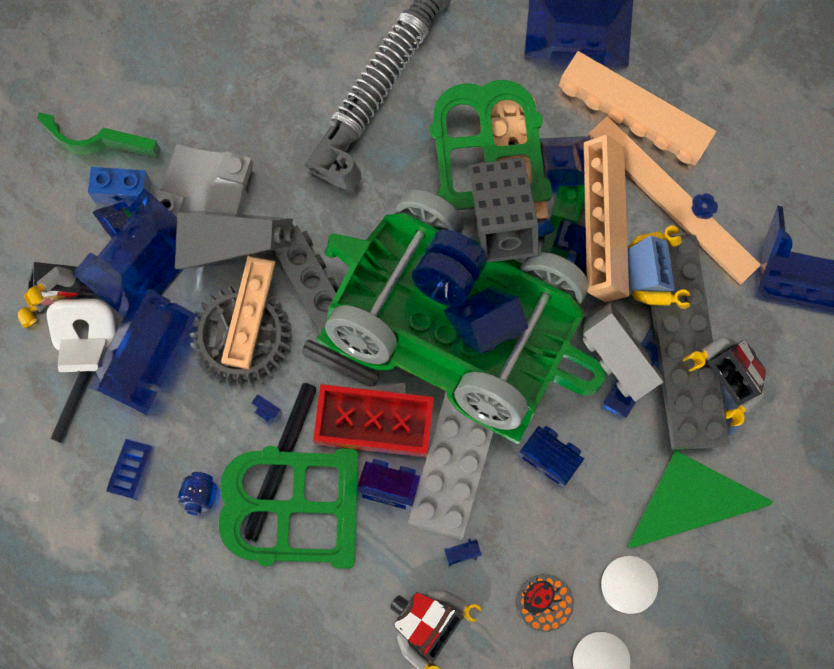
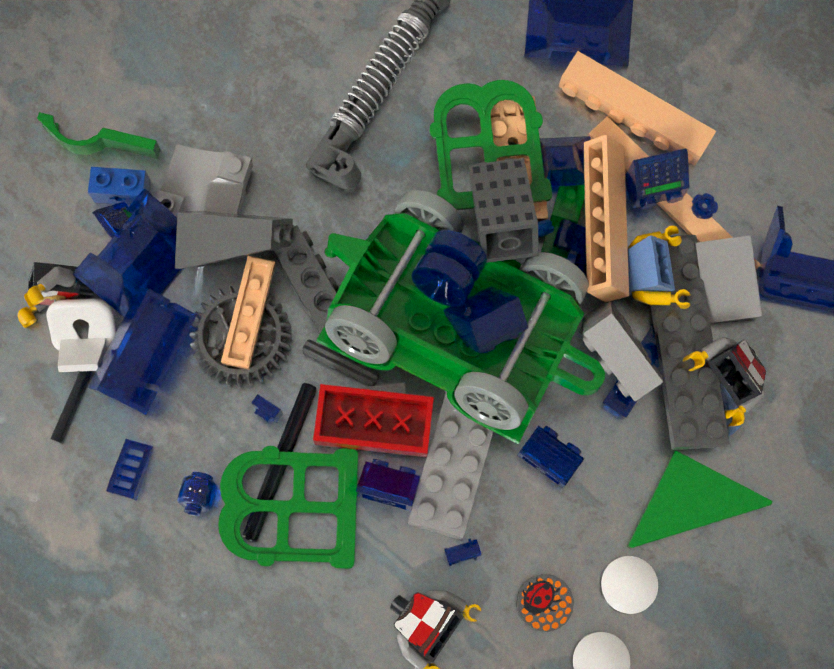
(658, 179): none -> clear blue slope
(729, 278): none -> light grey tile

